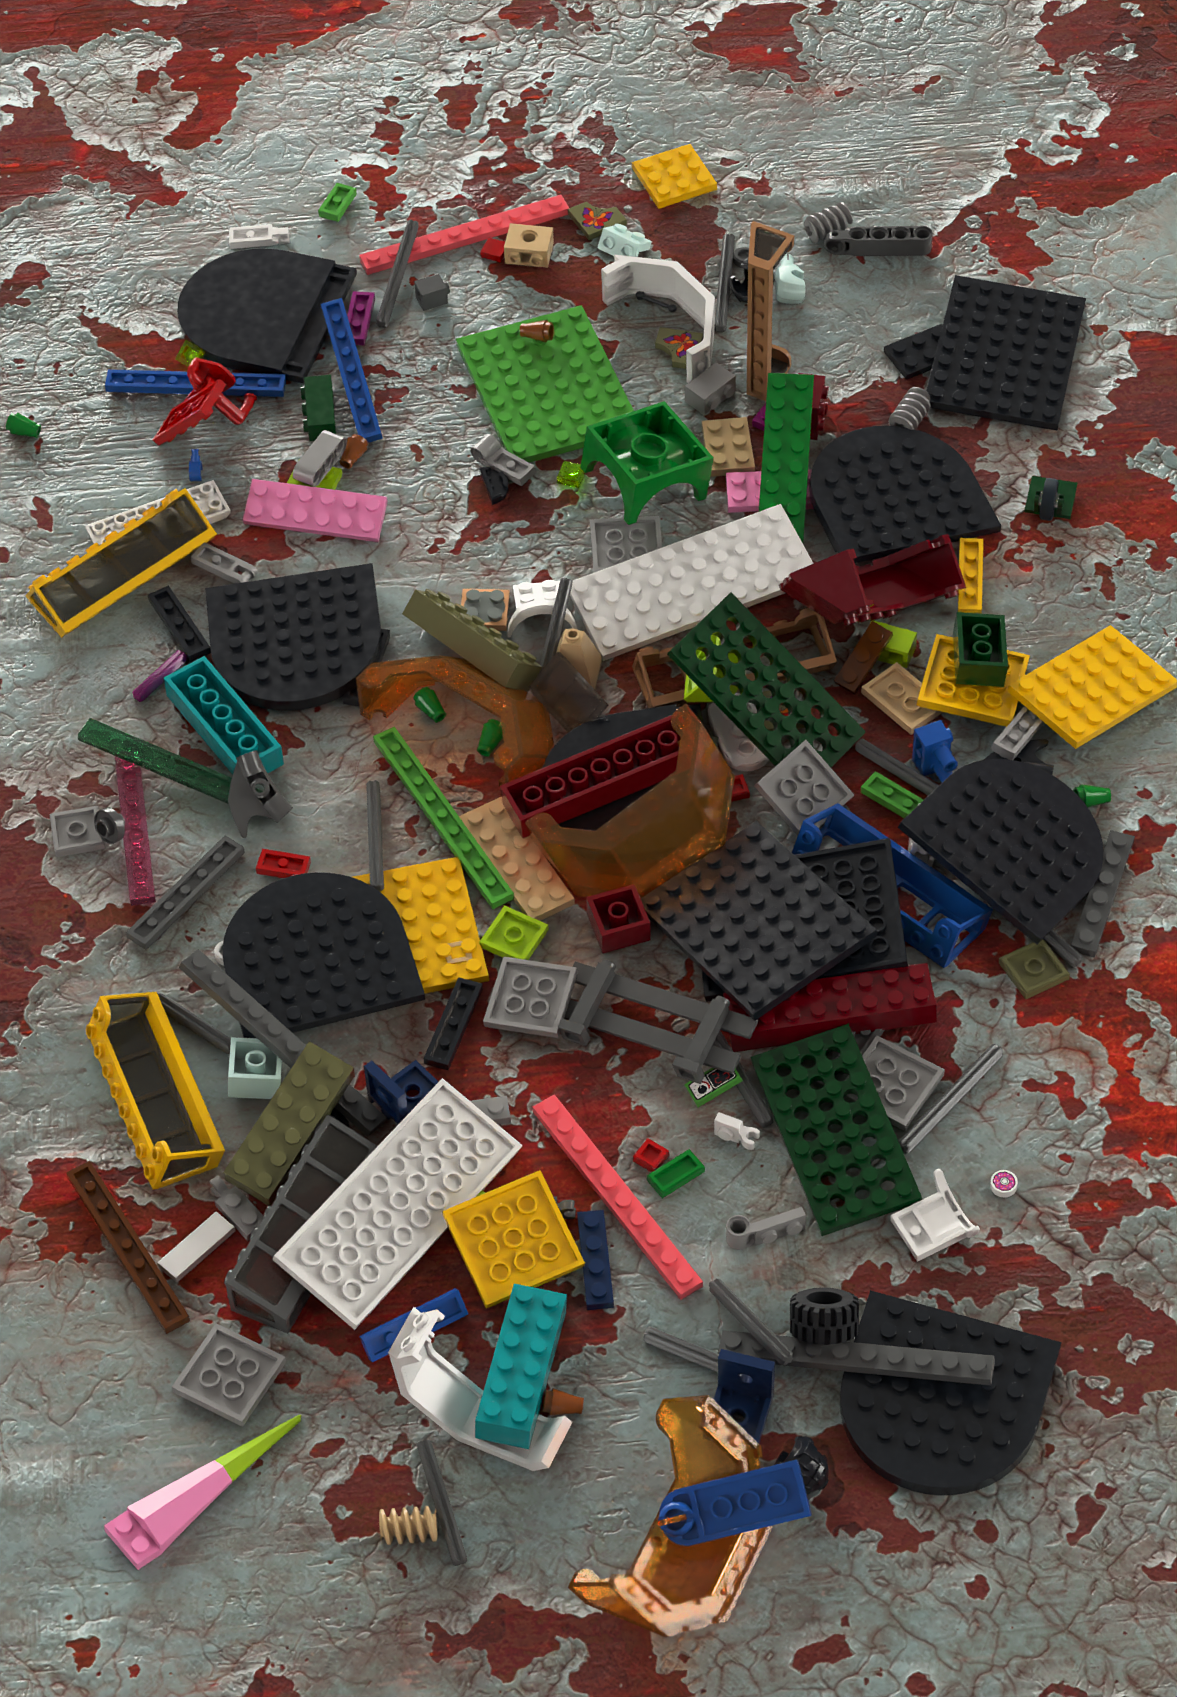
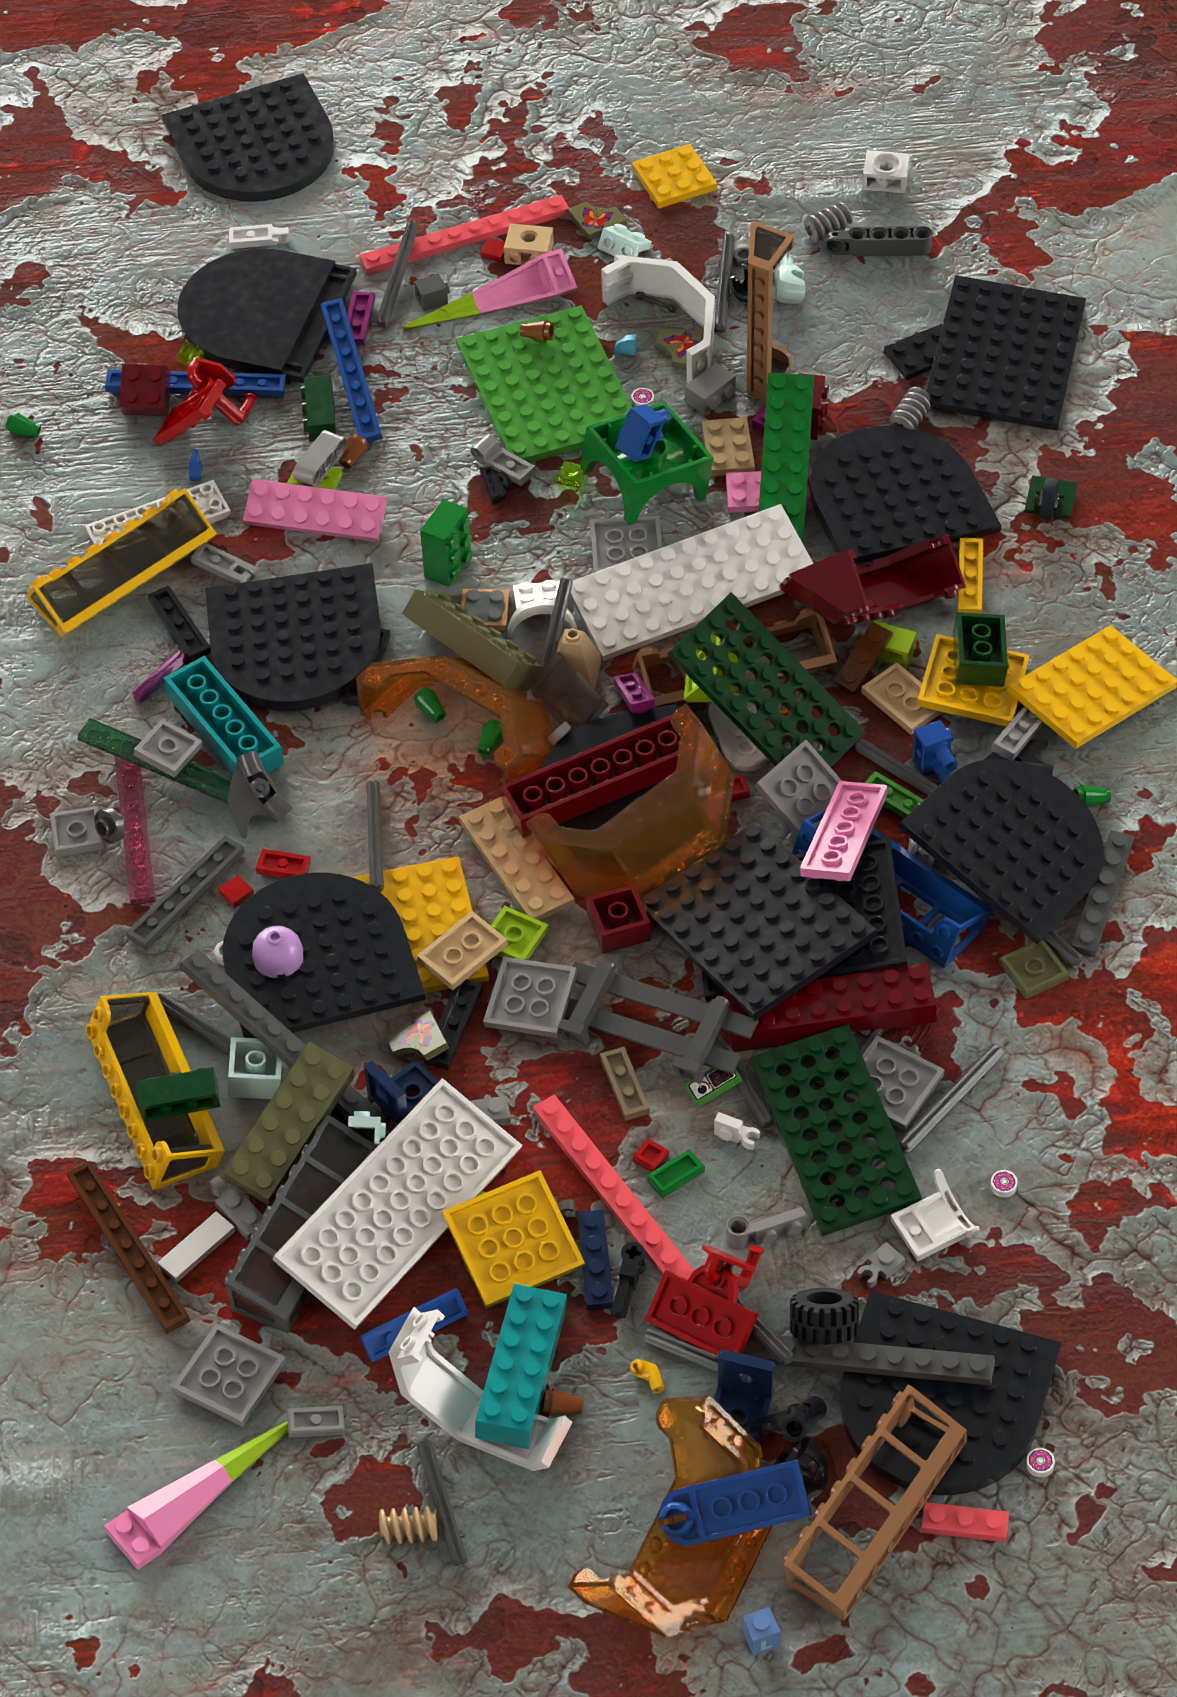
(145, 390): none -> dark red brick
(167, 748): none -> light grey plate
(177, 1094): none -> dark green brick
(236, 891): none -> red tile
(255, 140): none -> black piece
(277, 951): none -> lavender cylinder
(315, 1421): none -> light grey plate
(337, 202): bright green plate -> none
(362, 1120): none -> light aqua bracket
(418, 1037): none -> tile
(443, 818): bright green plate -> none
(446, 542): none -> green brick
(462, 950): none -> tan plate
(531, 283): none -> bright pink plate
(559, 733): none -> light grey tile
(624, 1083): none -> dark tan plate
(626, 346): none -> medium azure tile
(632, 1266): none -> black connector
(634, 692): none -> magenta plate
(642, 396): none -> tile
(642, 431): none -> blue brick
(648, 1372): none -> yellow arm
(706, 1304): none -> red plate
(761, 1631): none -> medium blue brick
(794, 1421): none -> black pin
(844, 831): none -> bright pink plate
(883, 1263): none -> light grey plate
(886, 171): none -> white brick
(900, 1515): none -> medium nougat window
(965, 1522): none -> coral plate
(1040, 1462): none -> tile

